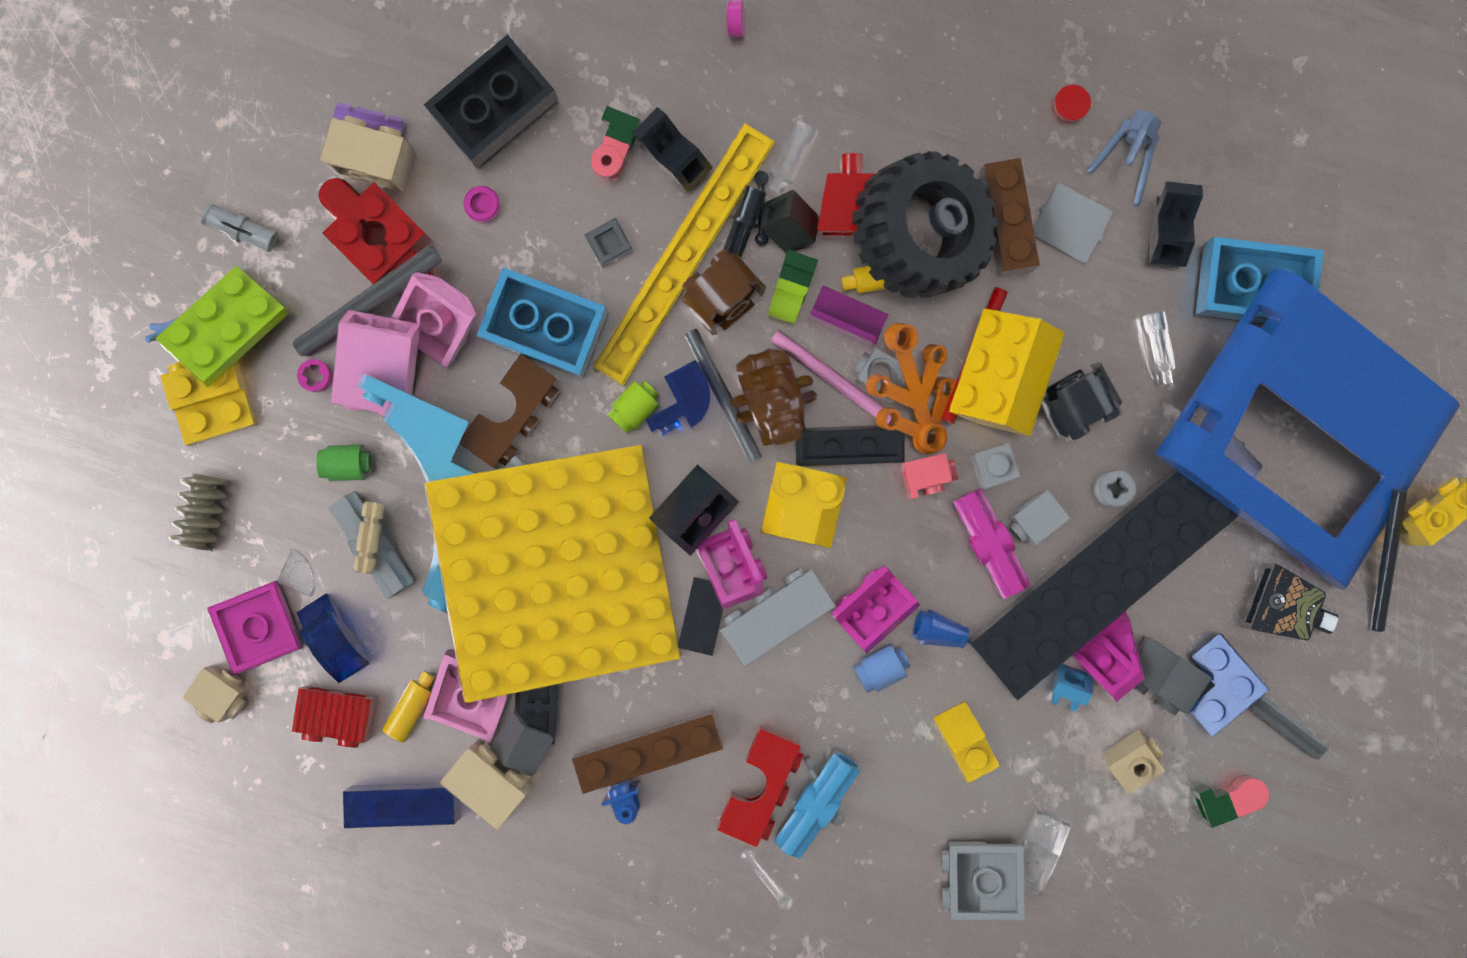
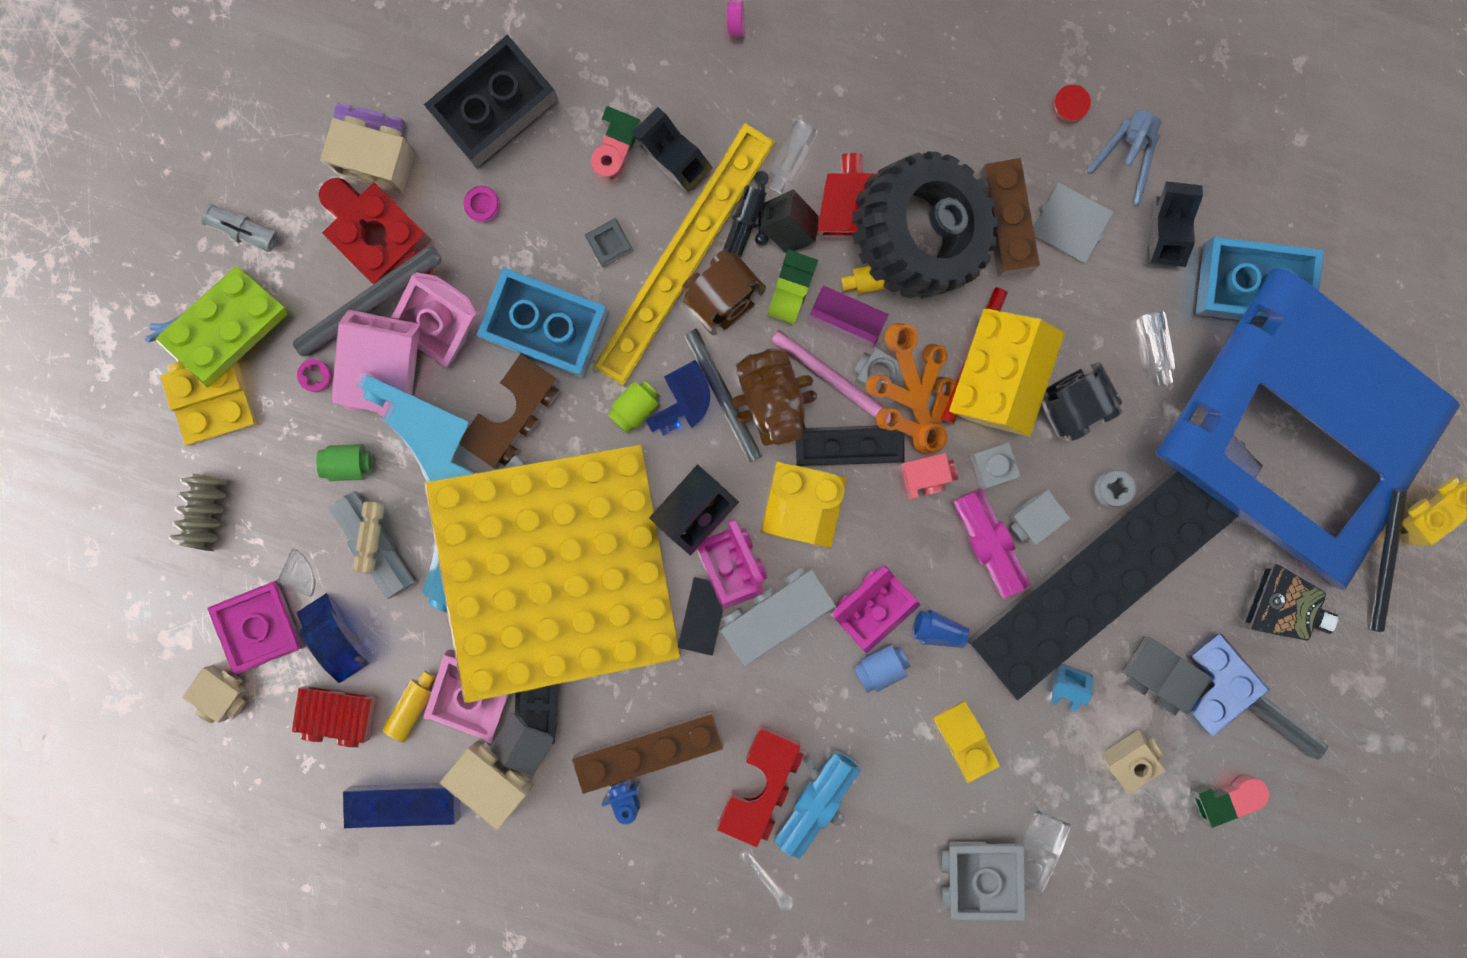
(1113, 658): dark pink wing -> none

